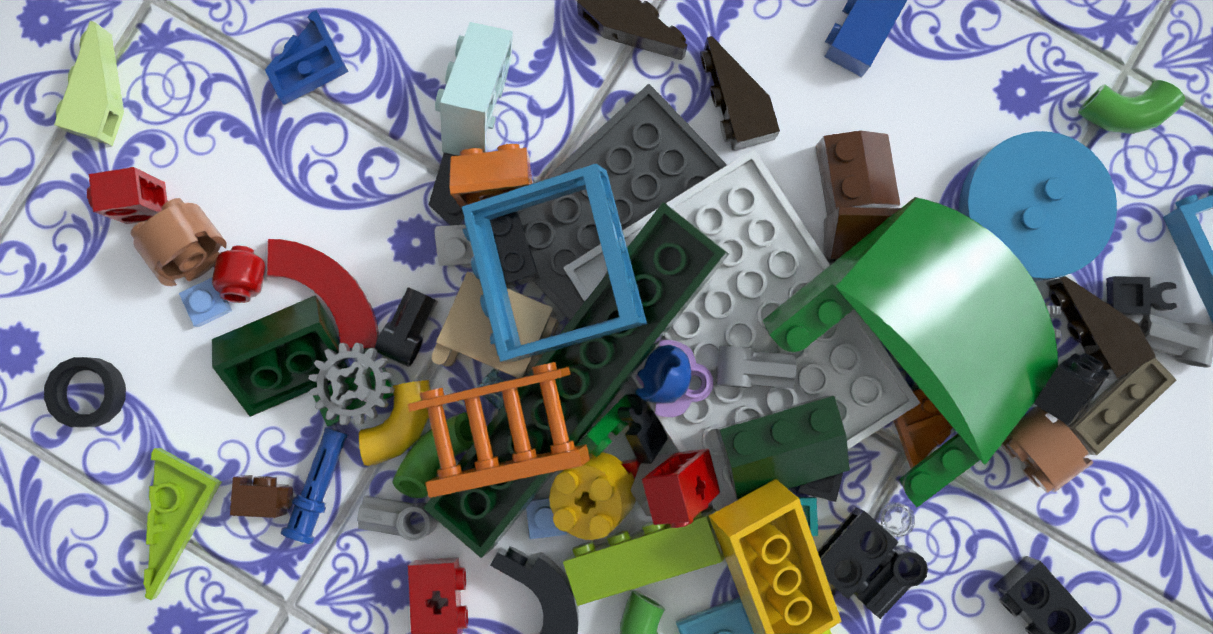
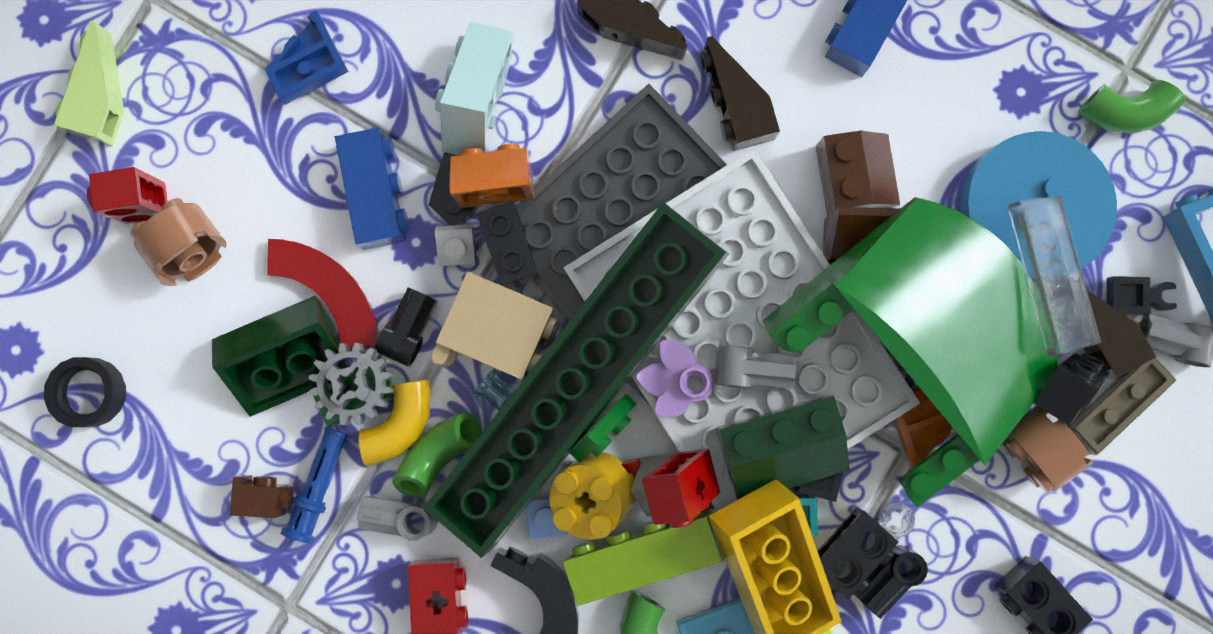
(177, 505): lime wing -> none
(204, 303): light blue plate -> none
(238, 274): red head -> none
(371, 188): none -> blue brick
(488, 269): dark azure window -> none
(525, 460): orange fence -> none
(645, 431): black plate -> none
(665, 375): blue hair -> none
(1054, 275): none -> clear tile

